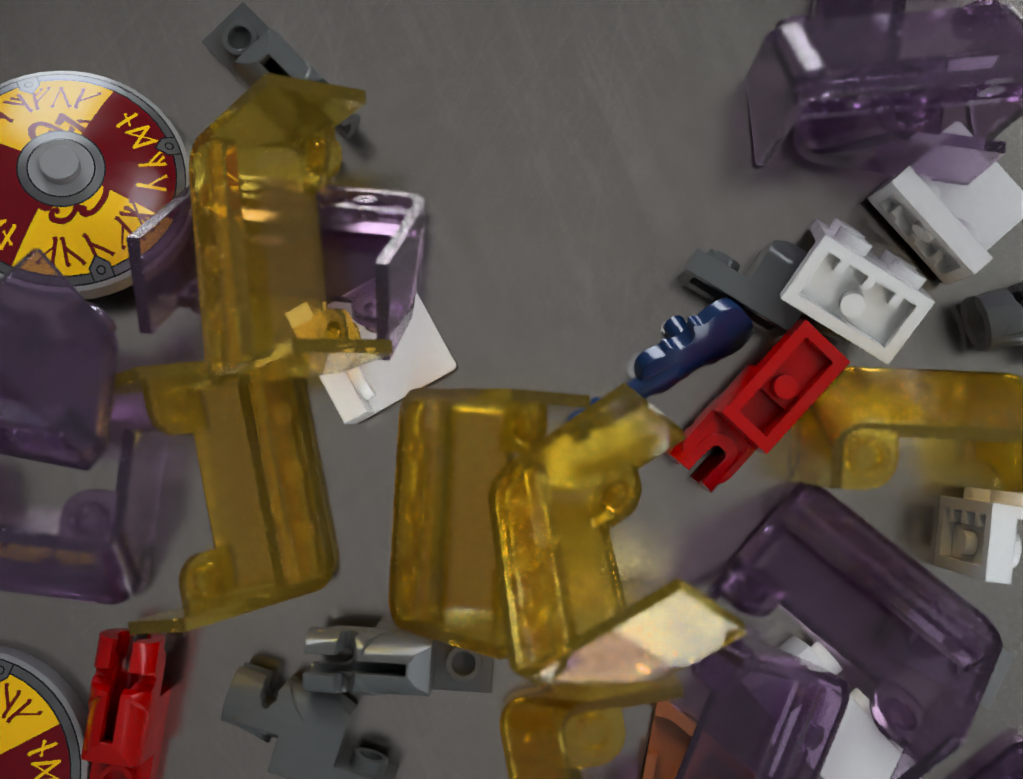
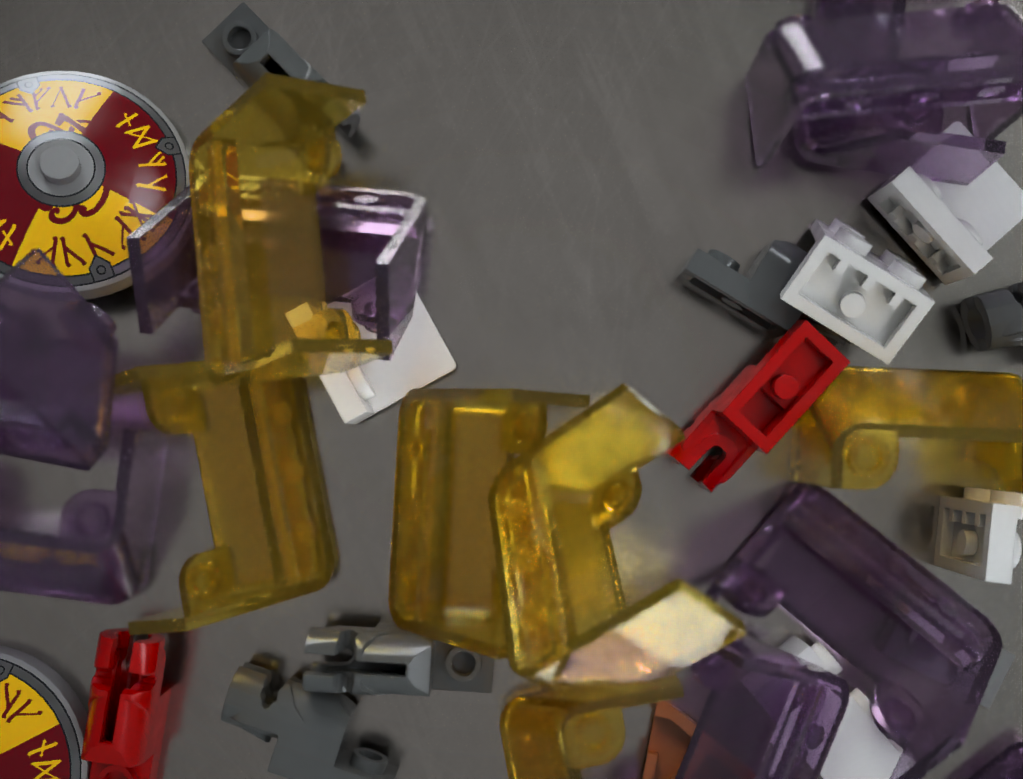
(700, 341): dark blue piece -> none

